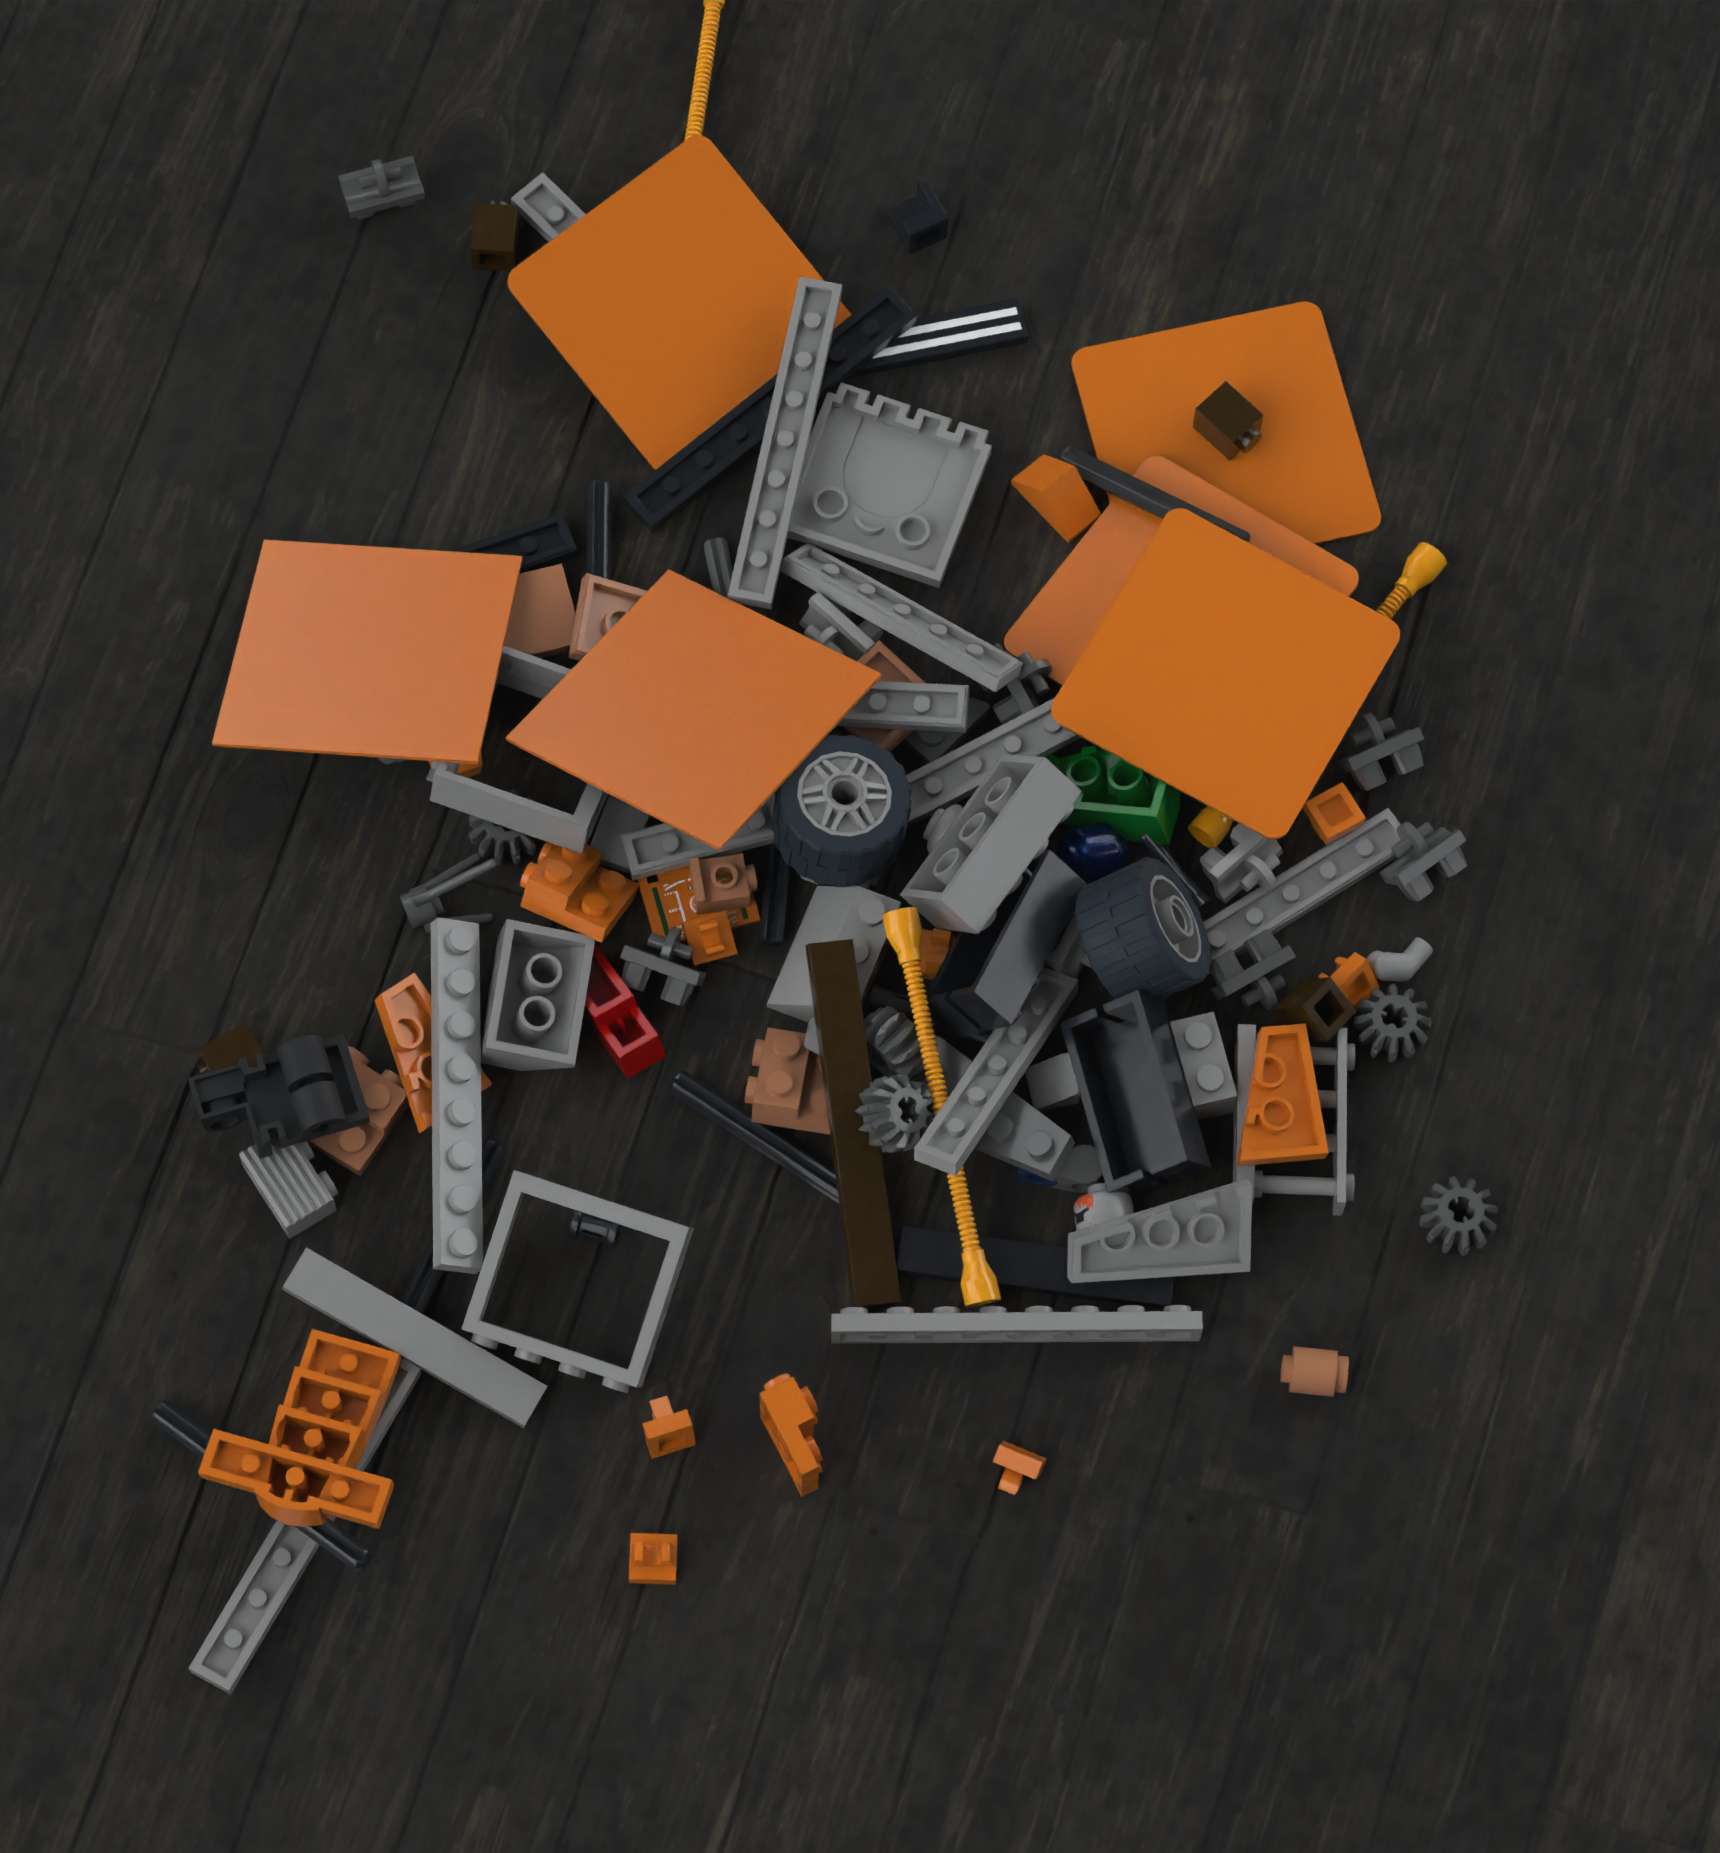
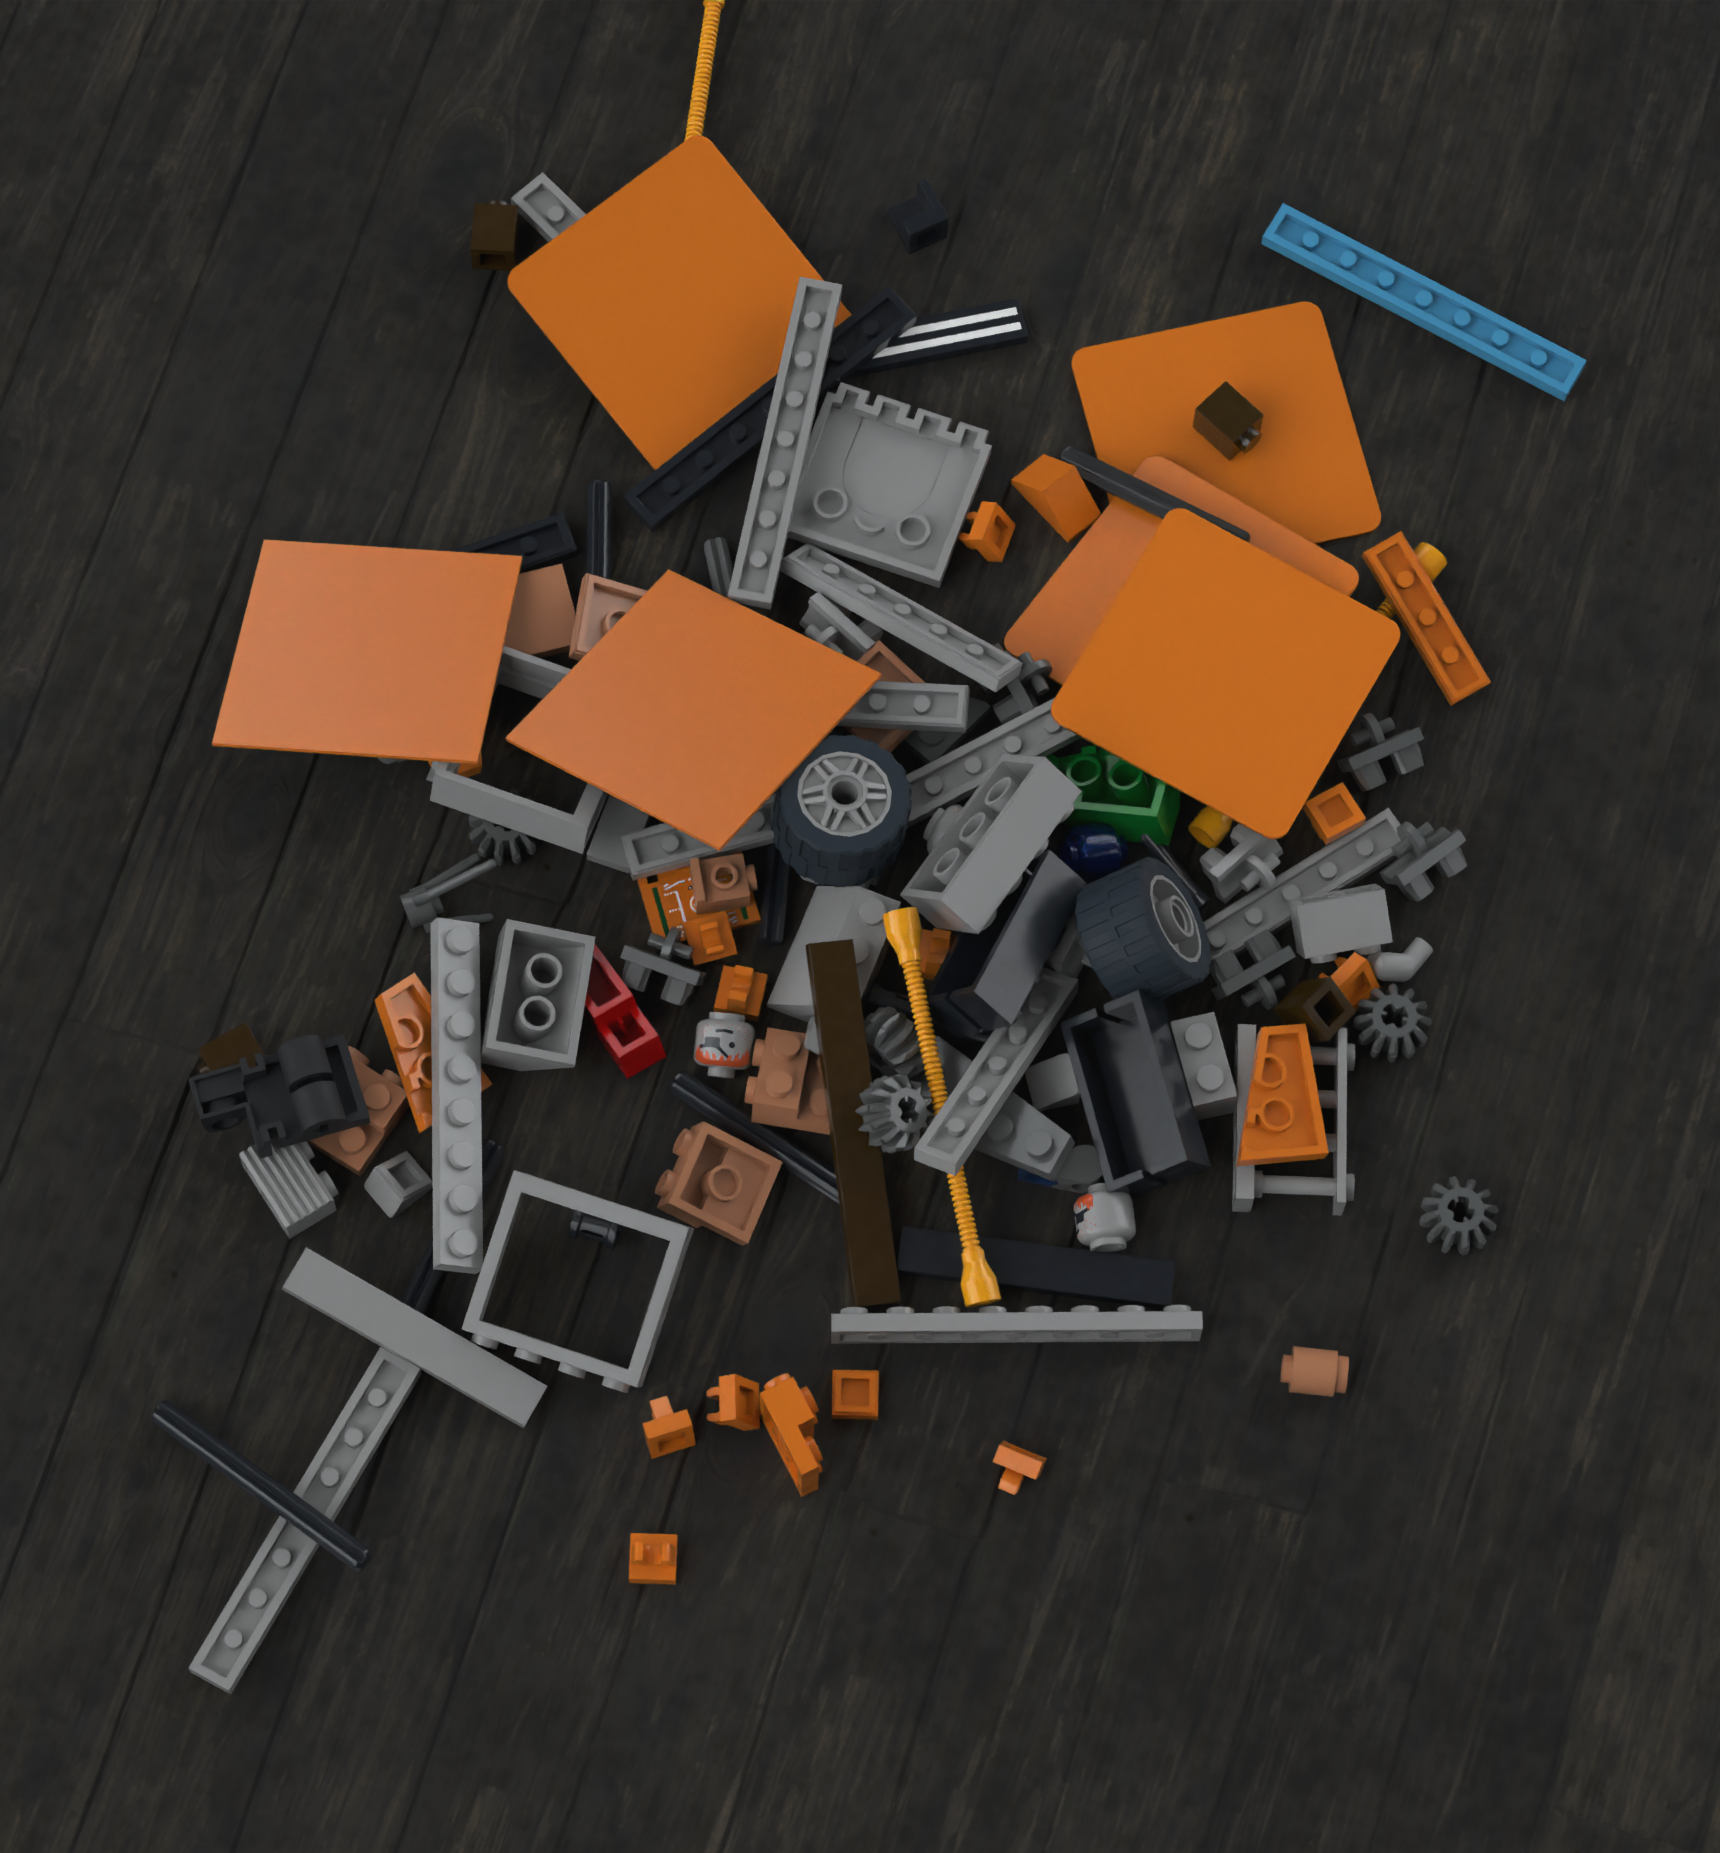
(316, 1439): orange slope -> none
(381, 187): dark grey hips -> none
(397, 1184): none -> light grey slope
(576, 890): orange plate -> none
(717, 1182): none -> nougat plate
(724, 1044): none -> light grey head
(737, 1402): none -> orange tile
(741, 992): none -> orange tile
(855, 1394): none -> orange tile
(989, 531): none -> orange tile
(1170, 1240): light grey wing -> none
(1340, 923): none -> light grey brick
(1423, 302): none -> dark azure plate
(1426, 618): none -> orange tile

